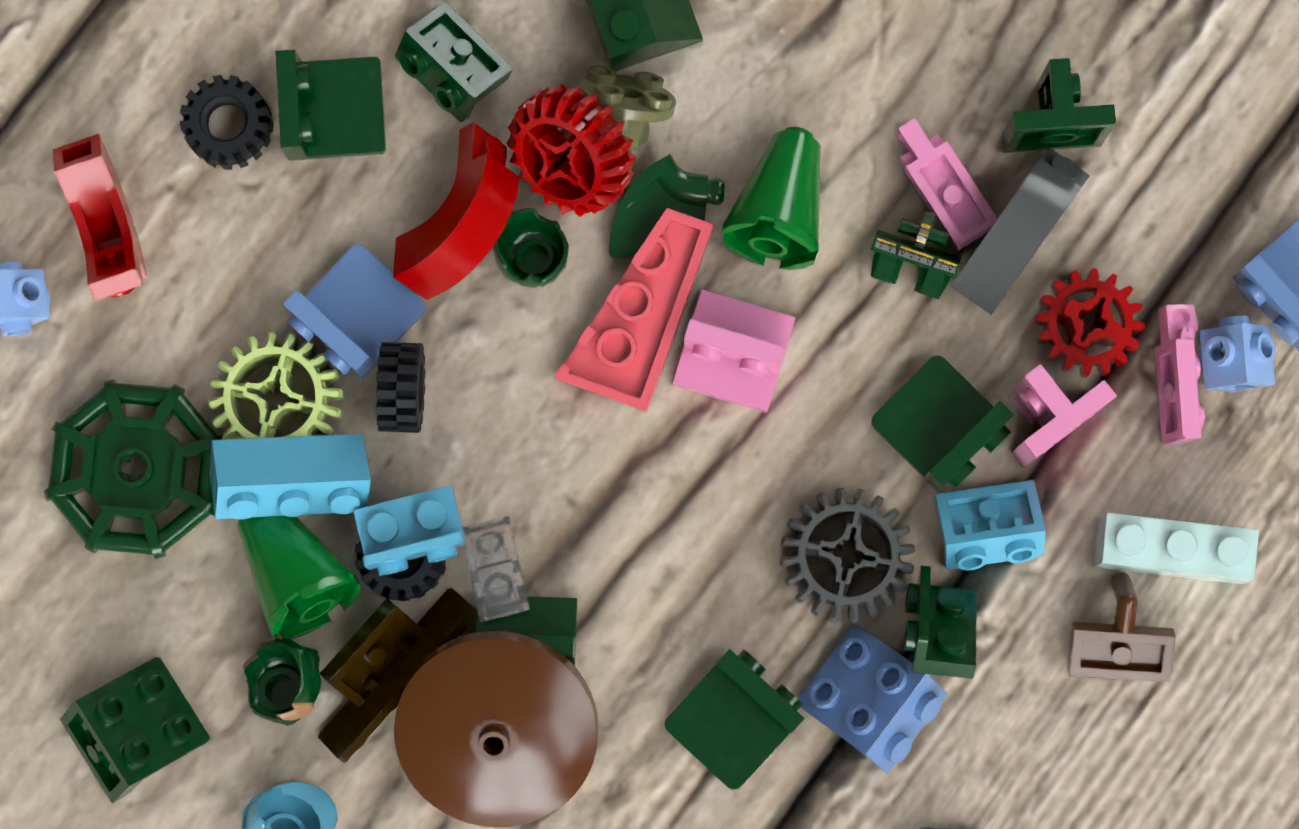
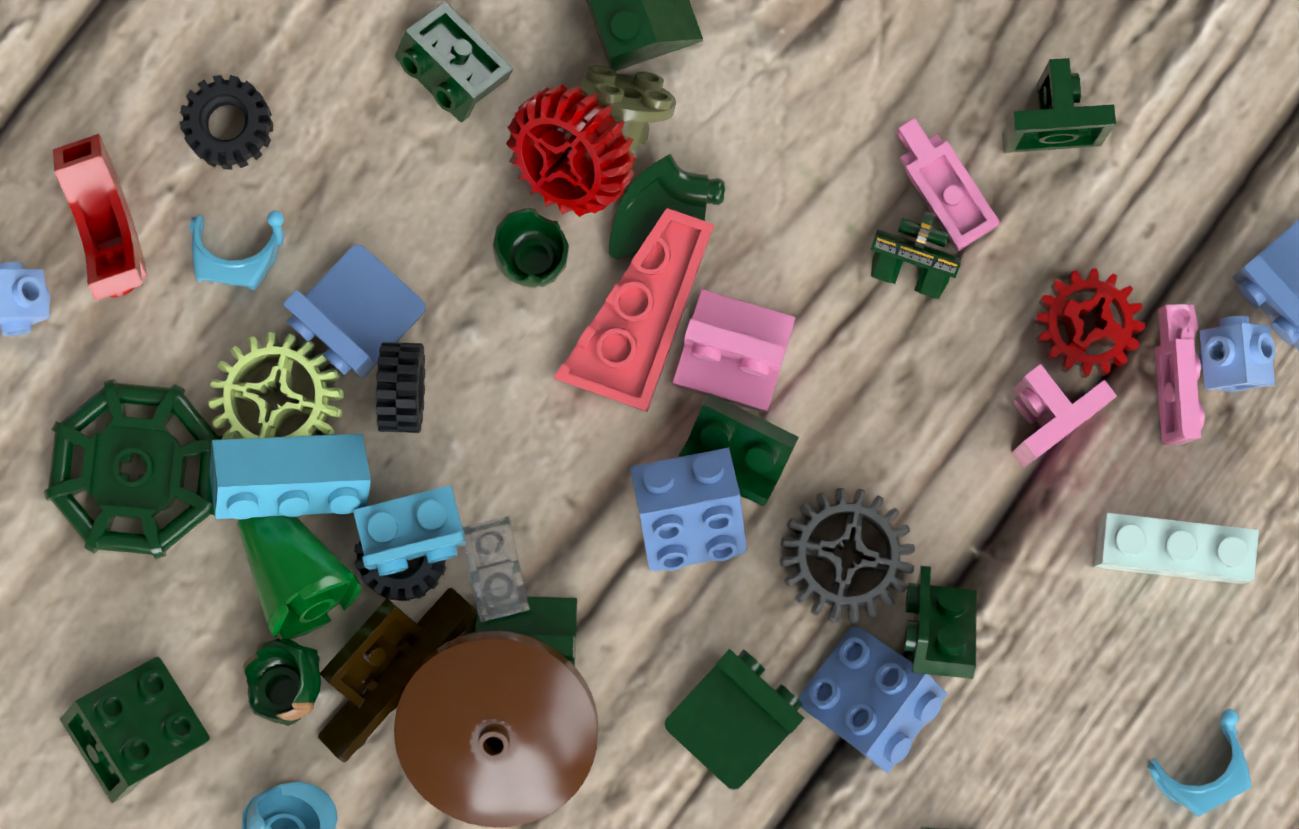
(244, 272): none -> medium azure helmet
(330, 107): dark green bracket -> none
(466, 224): red arch -> none
(689, 510): none -> medium blue bracket
(755, 445): none -> dark green bracket
(779, 204): green cone -> none
(941, 423): dark green bracket -> none
(991, 525): medium azure bracket -> none
(1020, 230): dark grey arch -> none
(1121, 647): plate -> none
(1209, 796): none -> medium azure helmet

